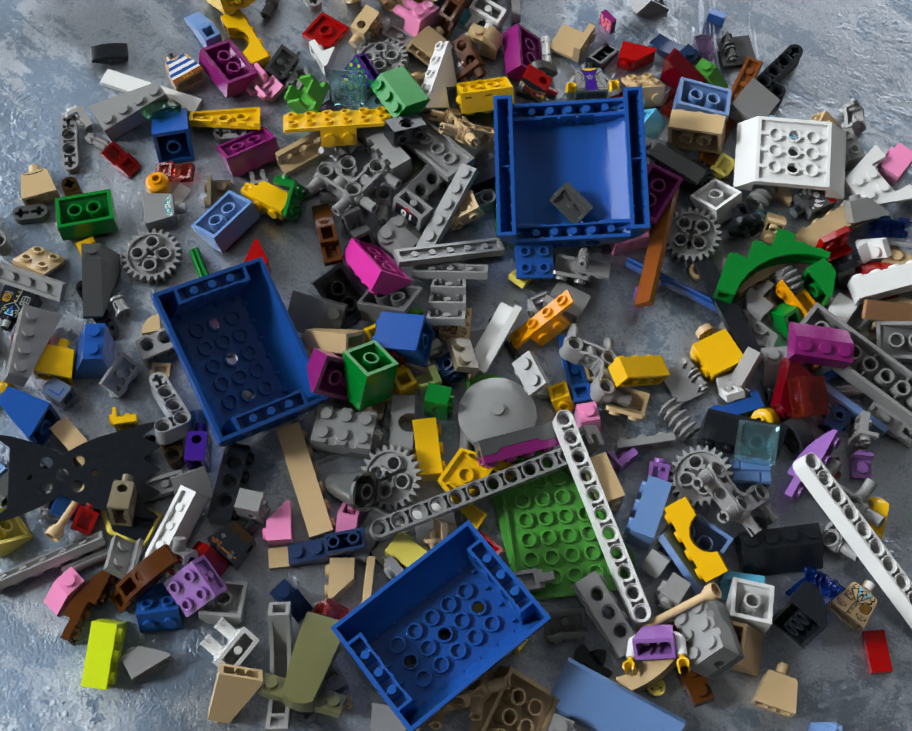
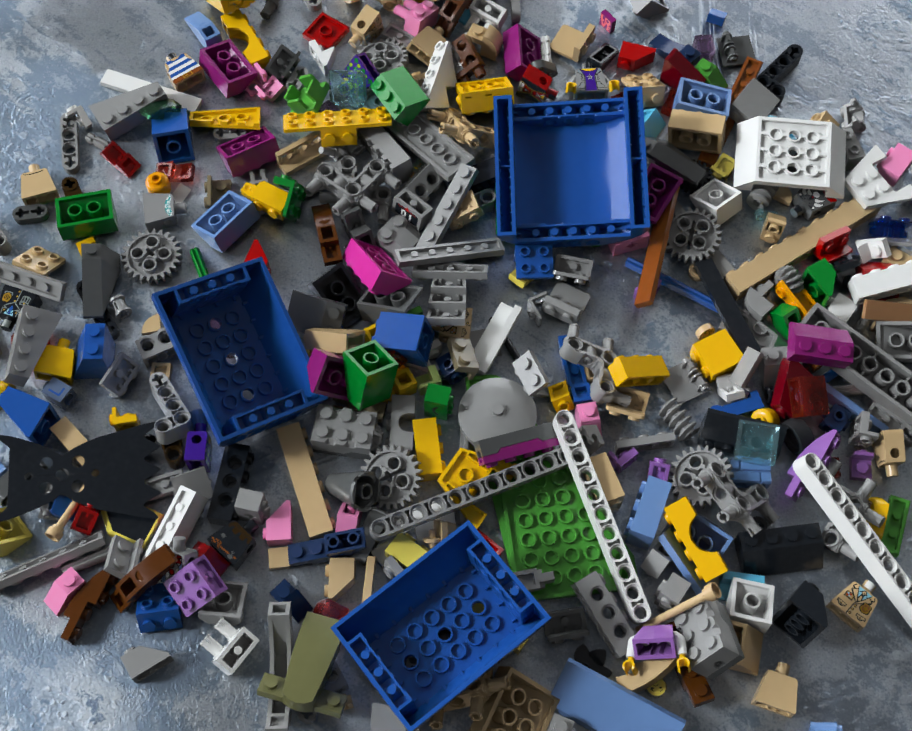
(103, 653): neon yellow wedge -> none
(111, 51): black slope -> none
(122, 501): dark tan torso -> none
(232, 691): tan slope -> none
(405, 129): black brick -> none
(545, 323): light orange bracket -> none
(571, 203): dark grey hinge -> none
(584, 266): light grey hinge -> none
(744, 223): black tile -> none
(761, 256): green arch -> none
(827, 586): clear blue hinge -> none
(862, 209): light grey slope -> none
(877, 652): red tile -> none
(890, 451): none -> tan torso
(895, 524): none -> bright green tile

